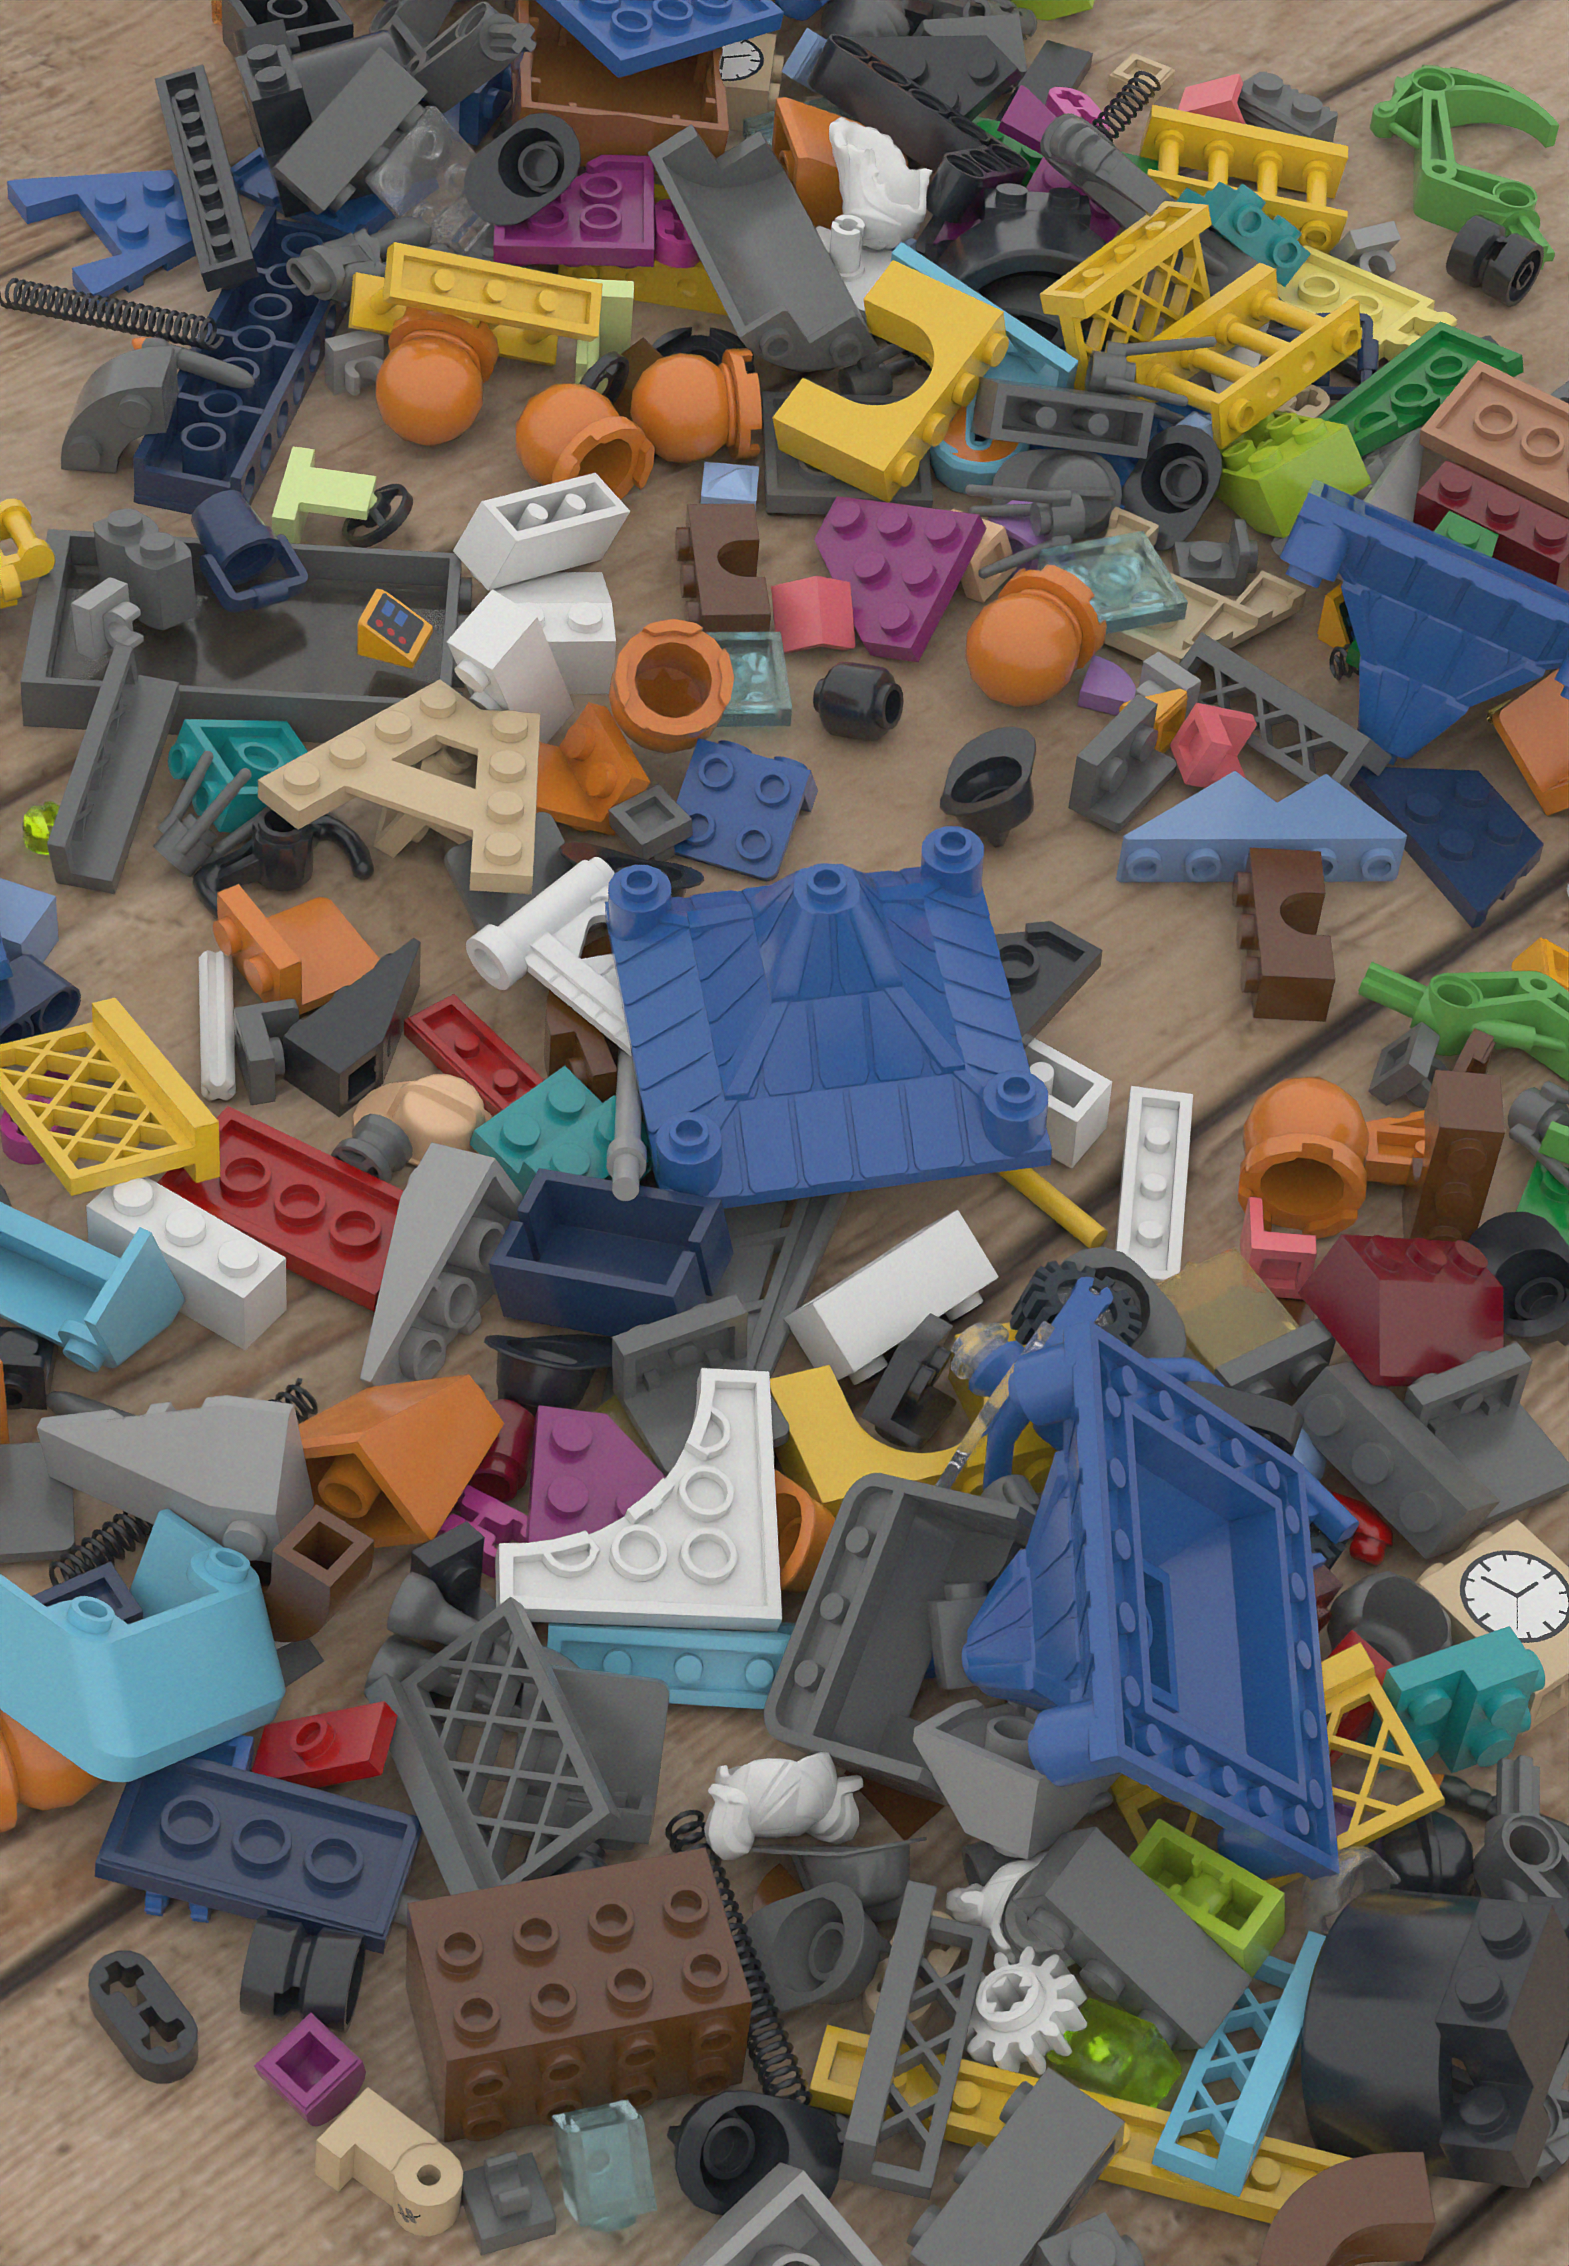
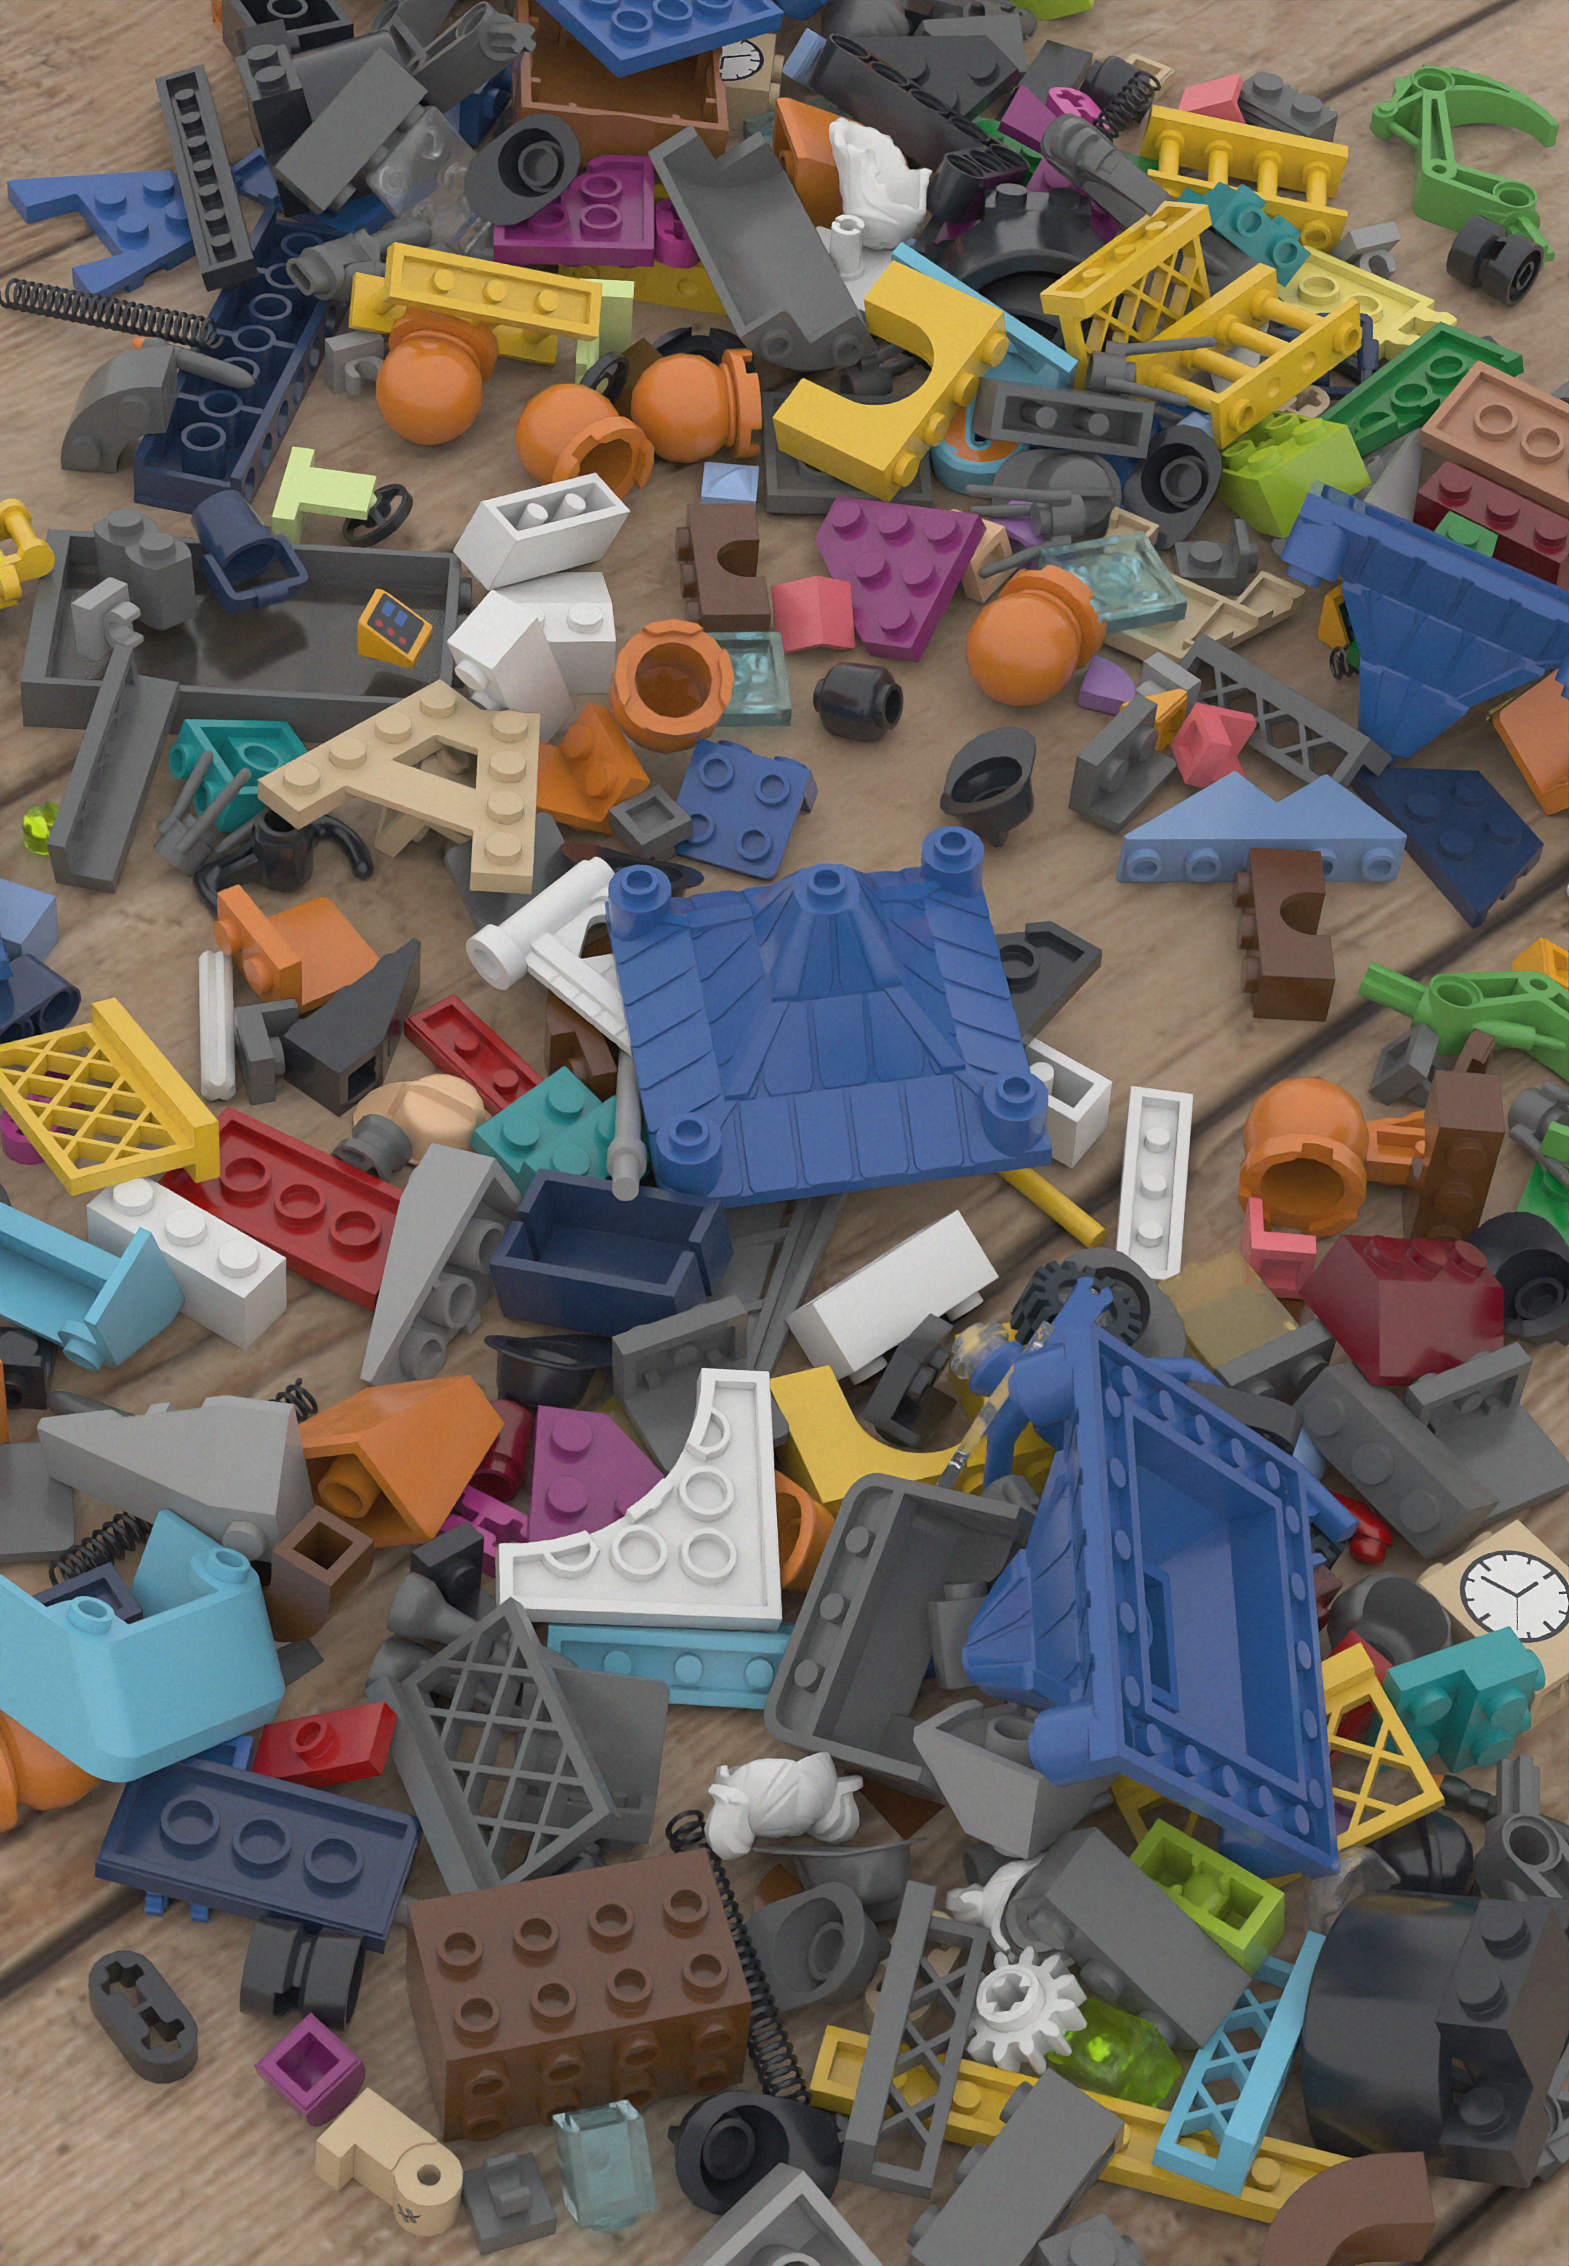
(1107, 79): none -> black head

